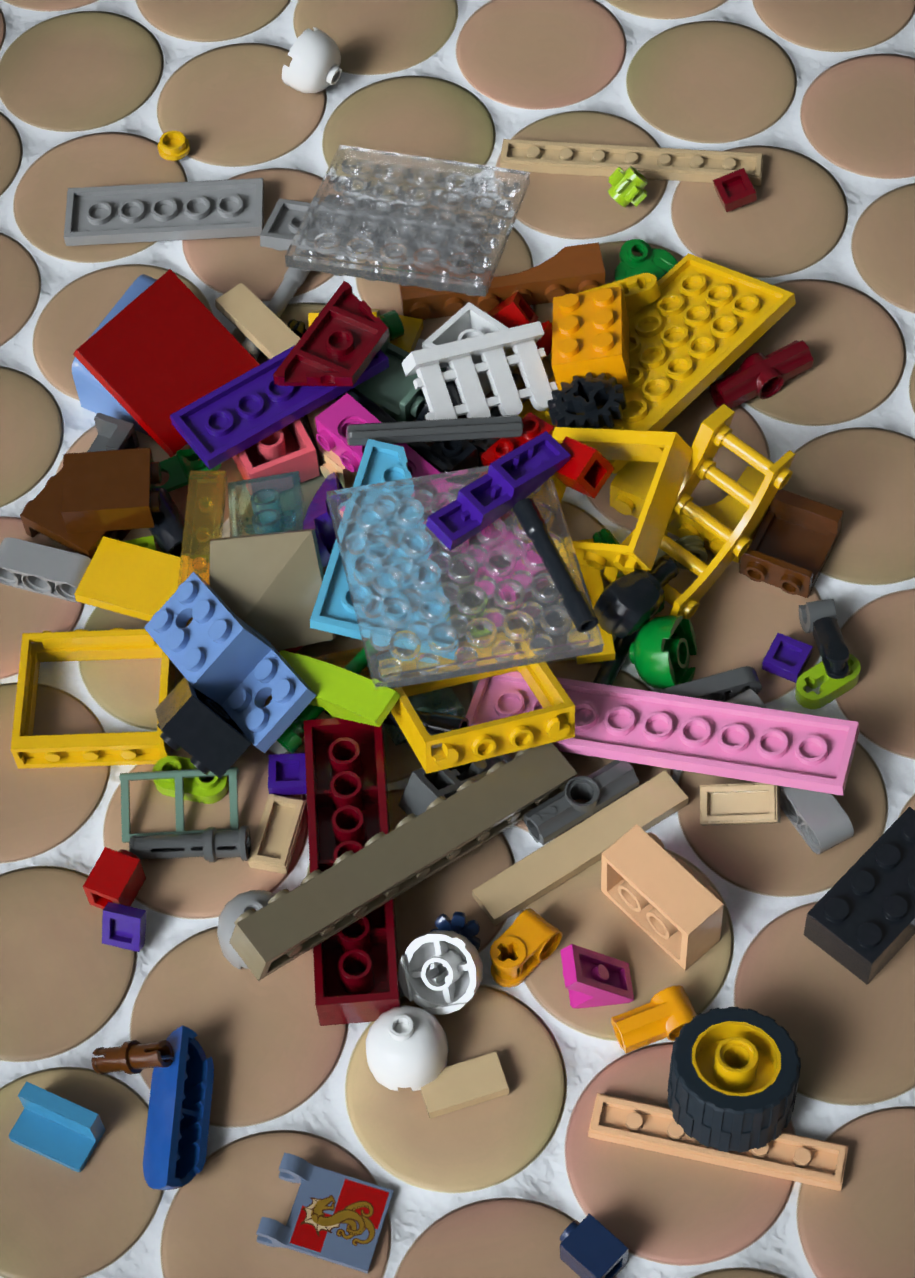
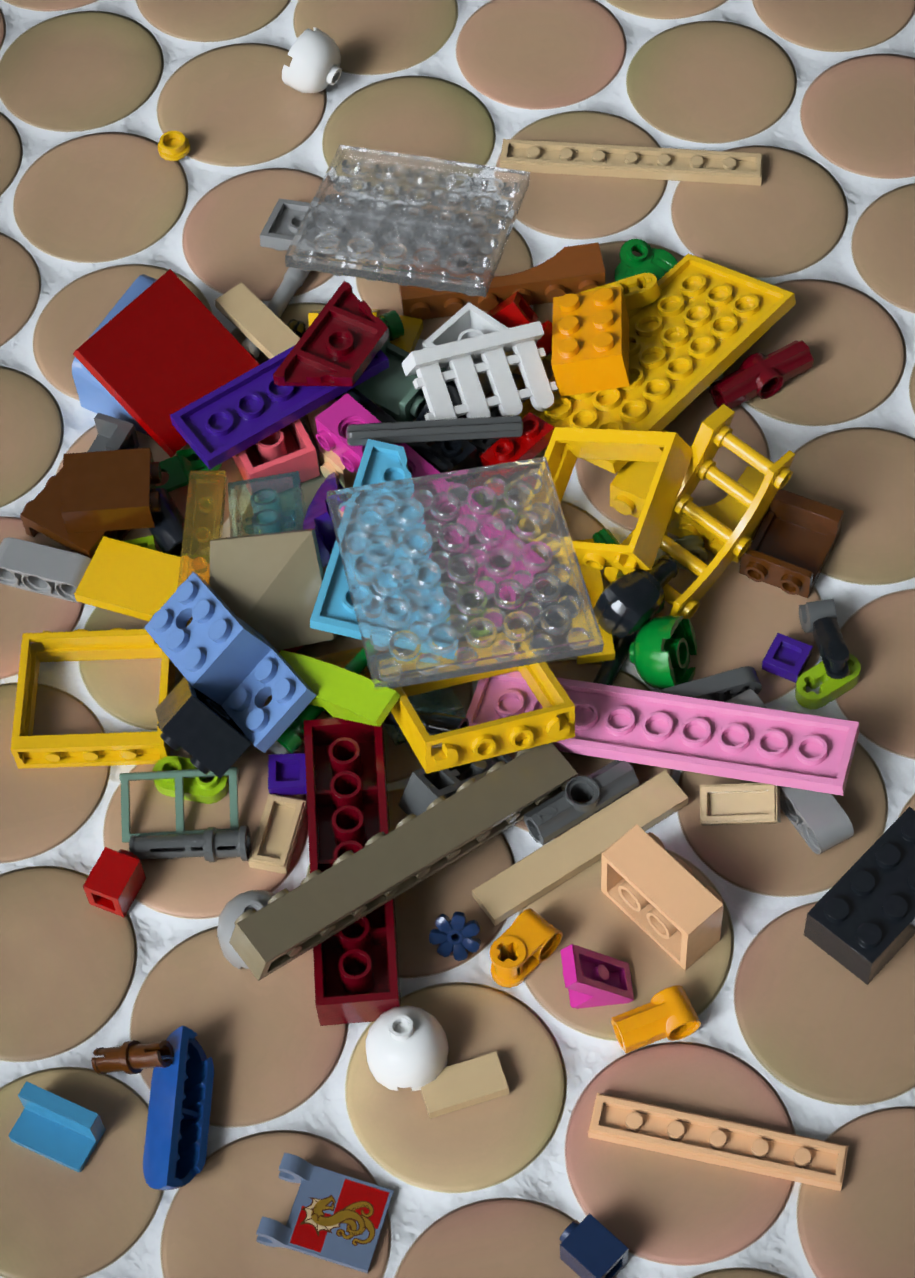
(123, 926): dark purple plate -> none
(164, 212): light grey plate -> none
(440, 971): white cylinder -> none
(497, 492): dark purple slope -> none
(573, 599): black piece -> none
(586, 468): red brick -> none
(587, 402): black gear -> none
(627, 186): lime gear -> none
(733, 1079): black wheel -> none
(735, 190): dark red plate -> none

